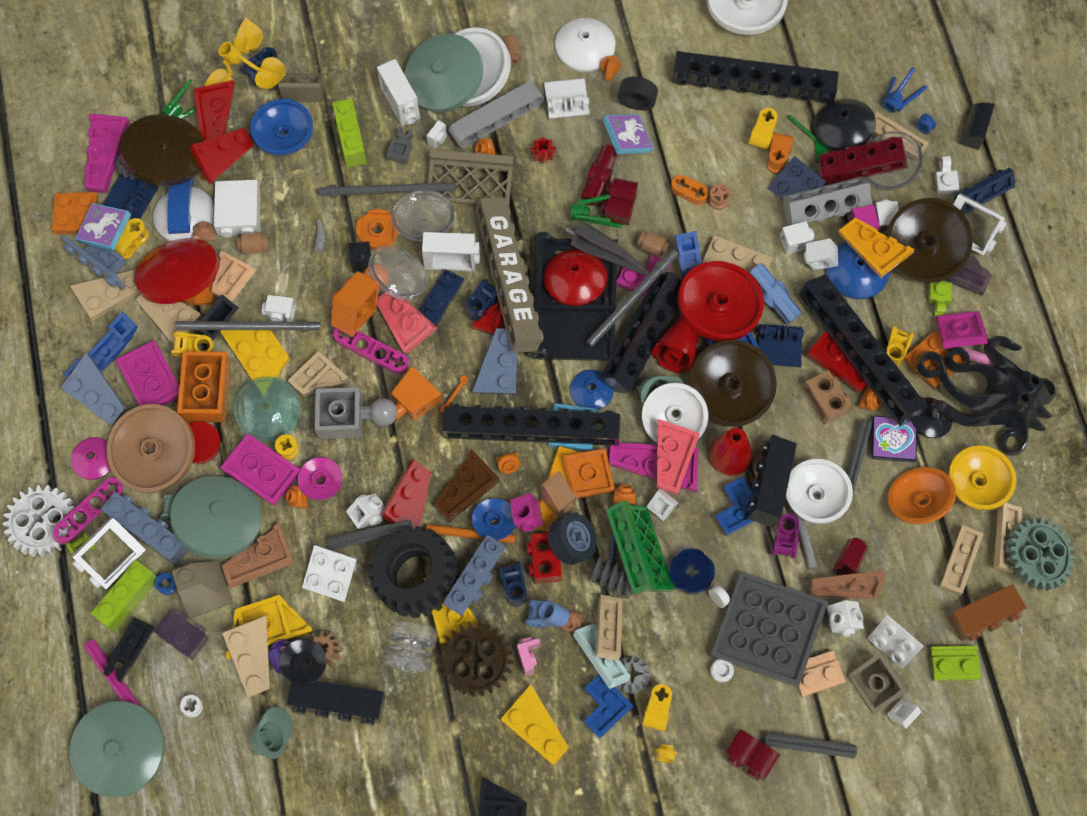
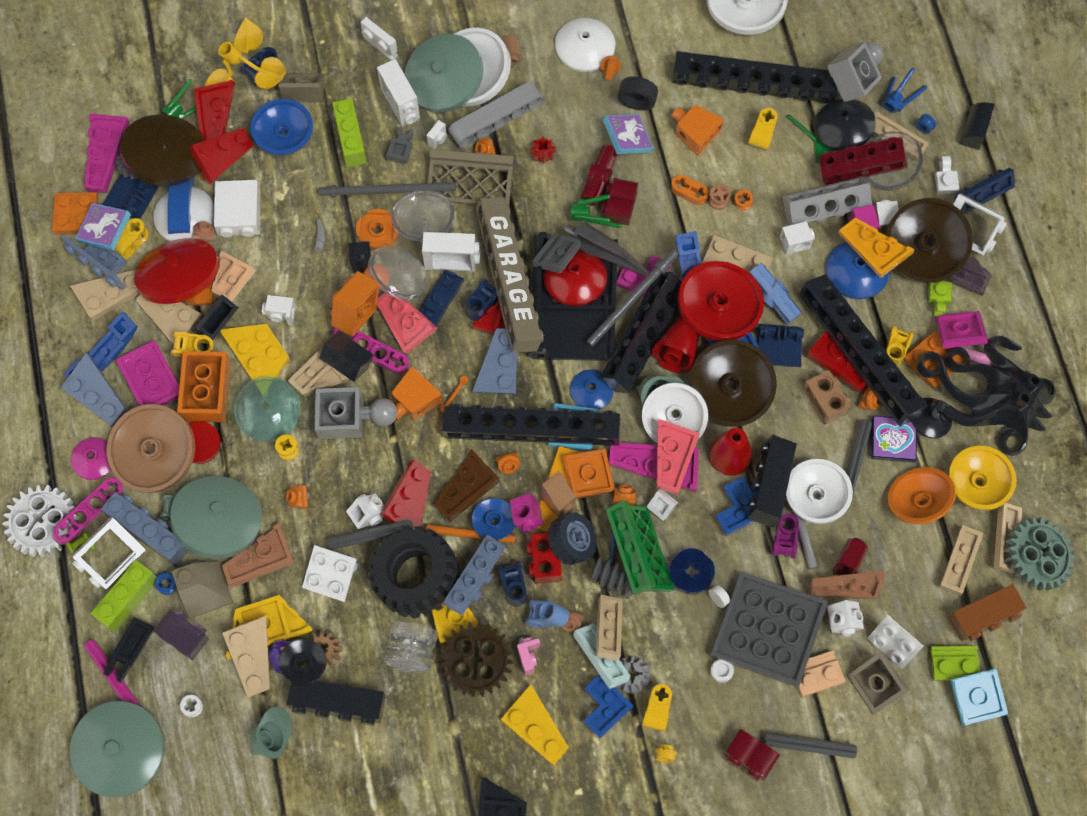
(240, 325): dark grey bar -> none
(253, 243): medium nougat brick -> none
(260, 469): dark pink plate -> none
(317, 469): dark pink dish -> none
(346, 356): none -> black brick
(379, 38): none -> white plate
(557, 253): none -> dark grey plate
(566, 98): white hinge -> none
(653, 244): medium nougat brick -> none
(697, 127): none -> orange torso
(739, 195): none -> orange bush
(779, 152): orange piece -> none
(794, 179): dark blue hinge -> none
(821, 254): white brick -> none
(856, 69): none -> light grey brick
(904, 713): white plate -> none
(979, 696): none -> medium azure tile

